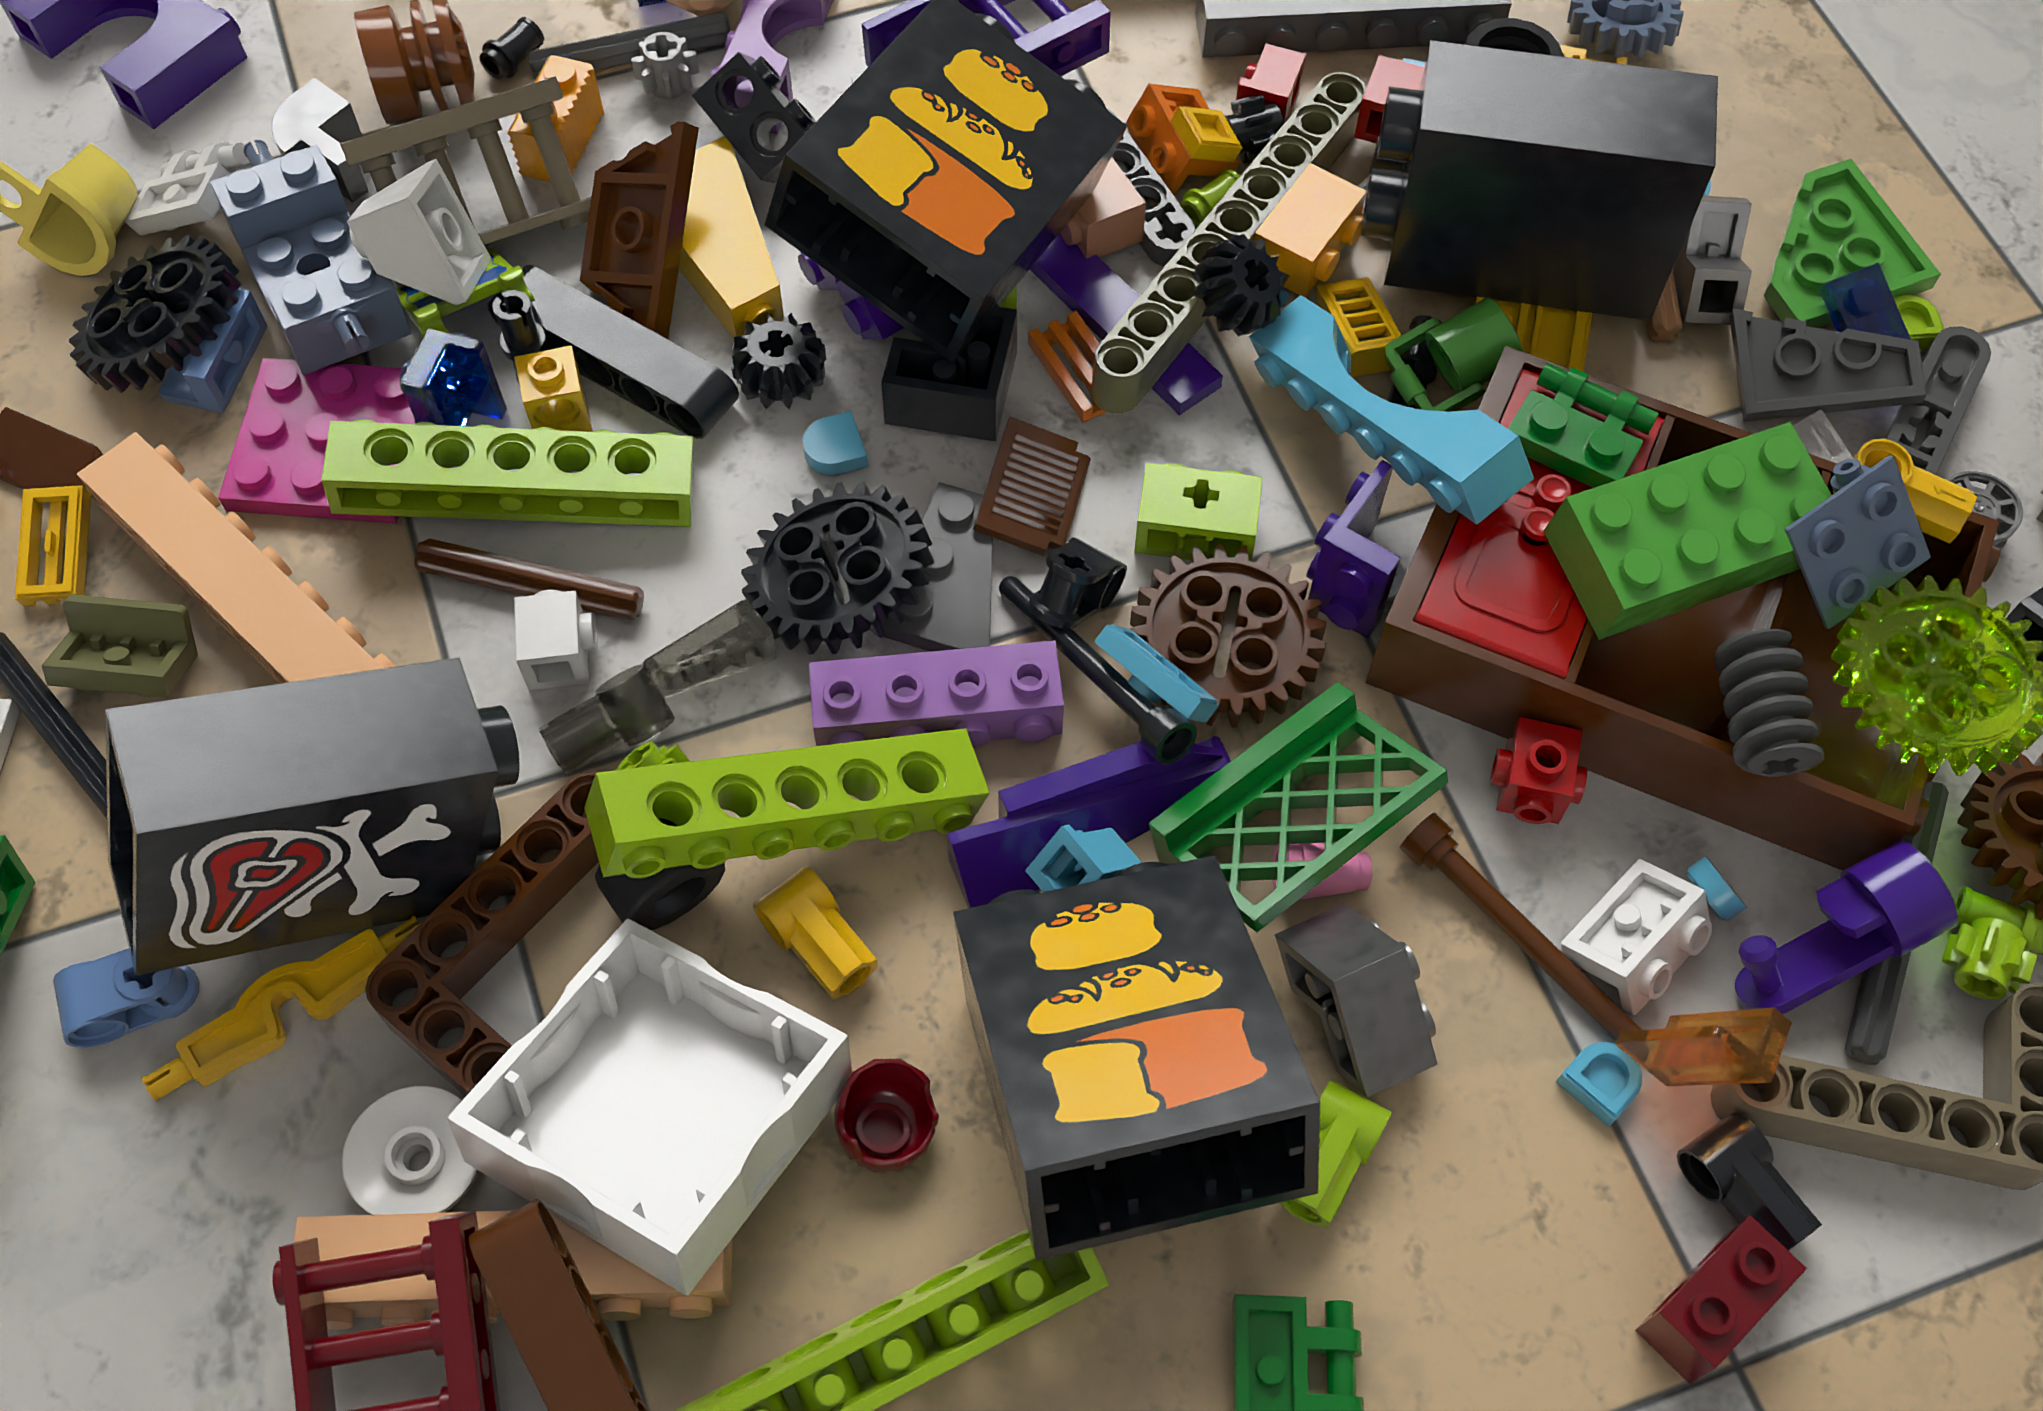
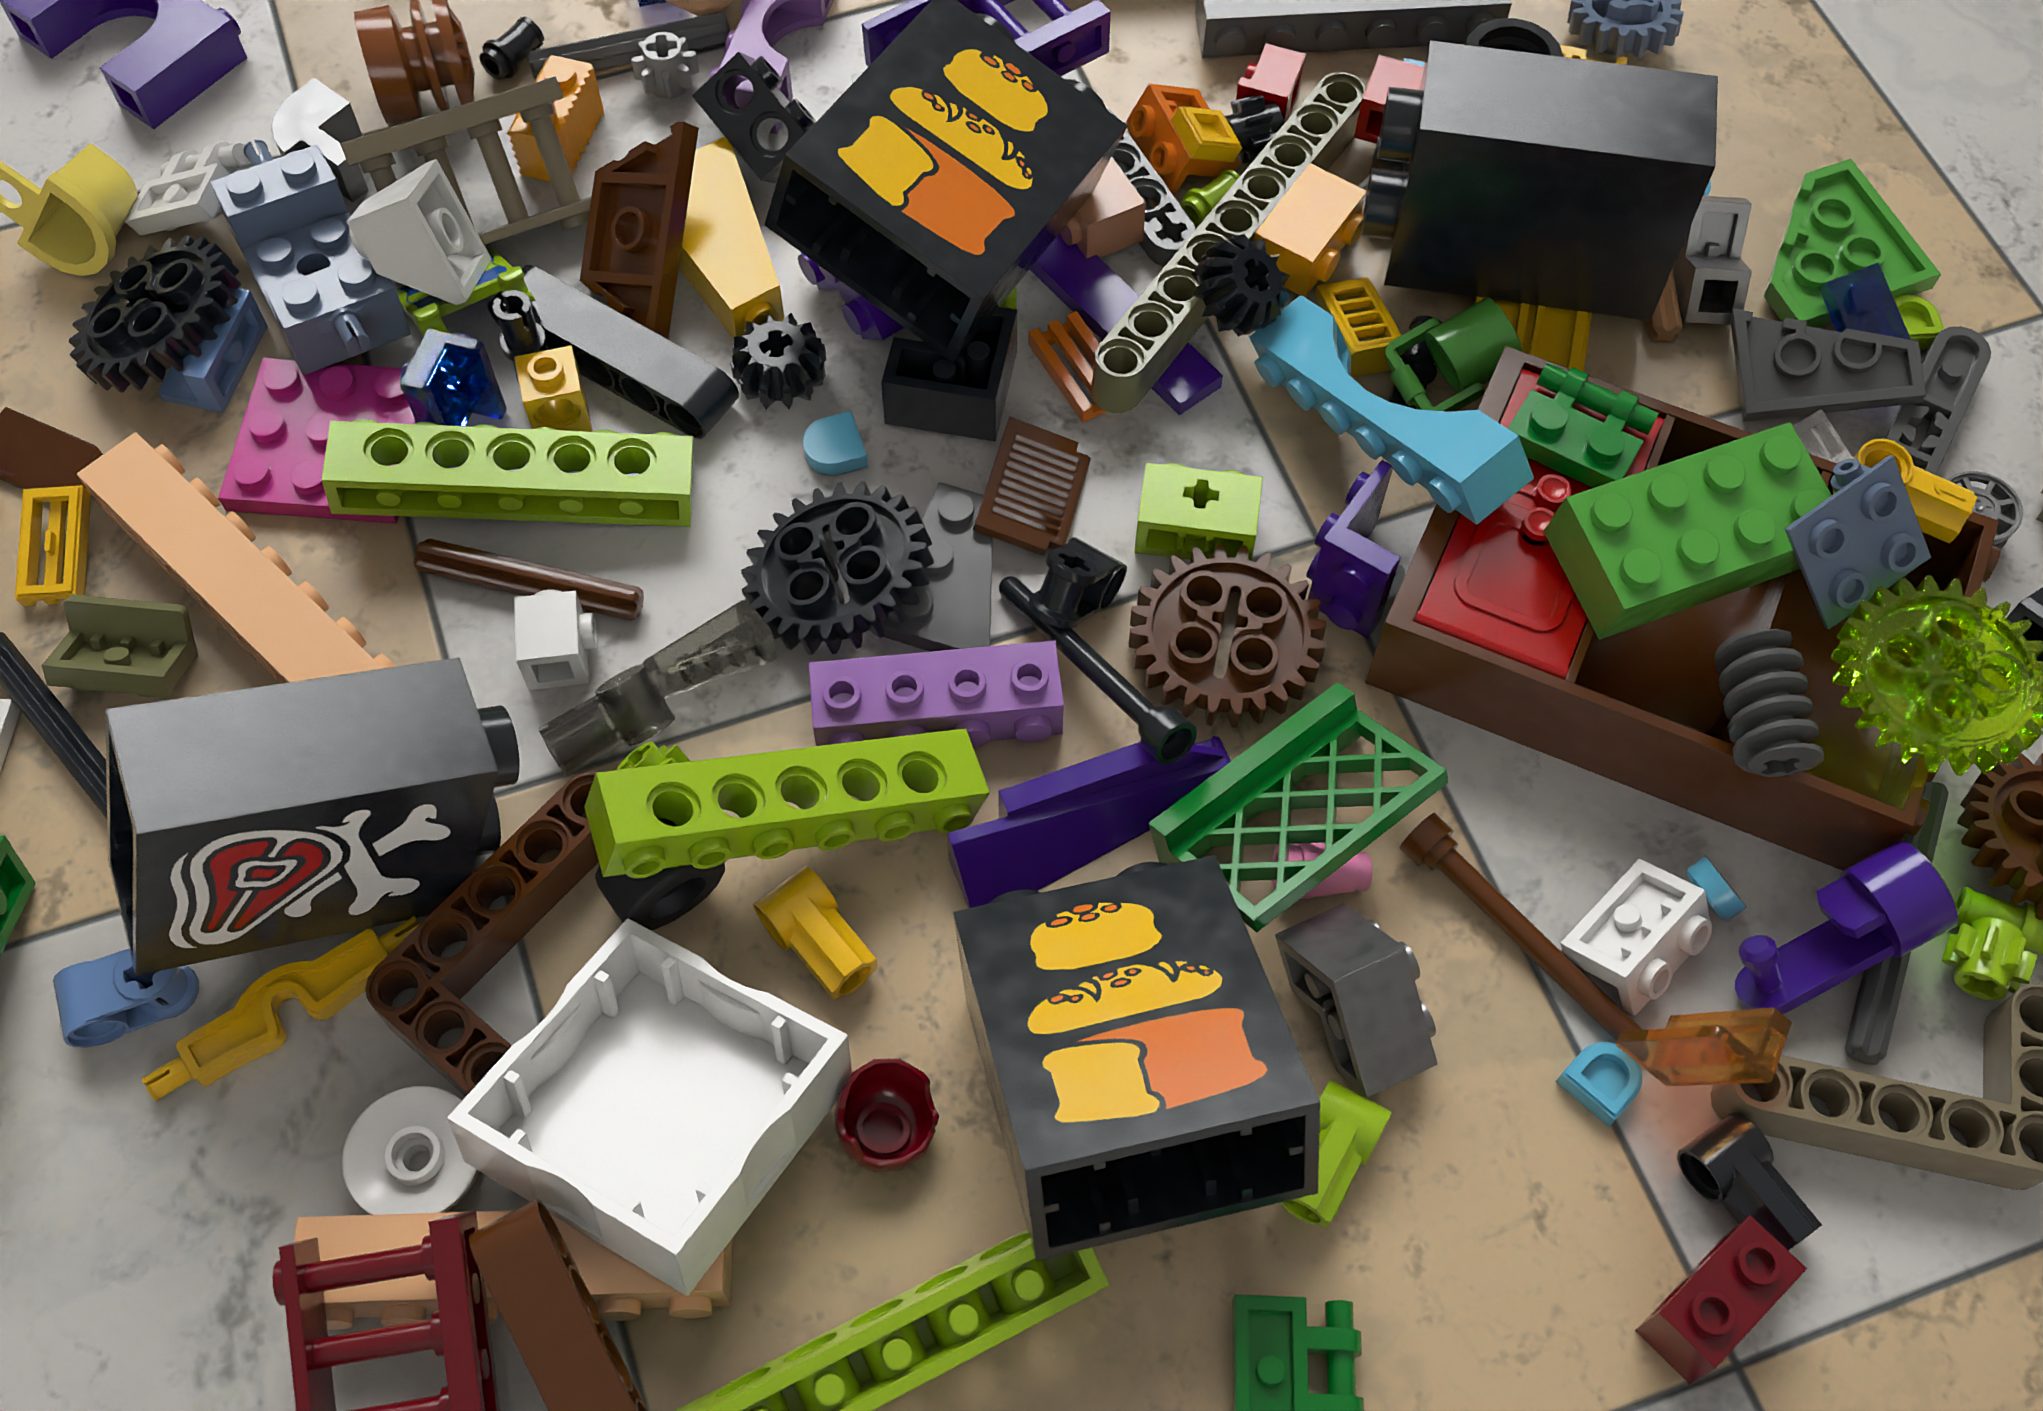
(1080, 858): medium azure brick -> none
(1155, 675): medium azure plate -> none
(1539, 772): red brick -> none

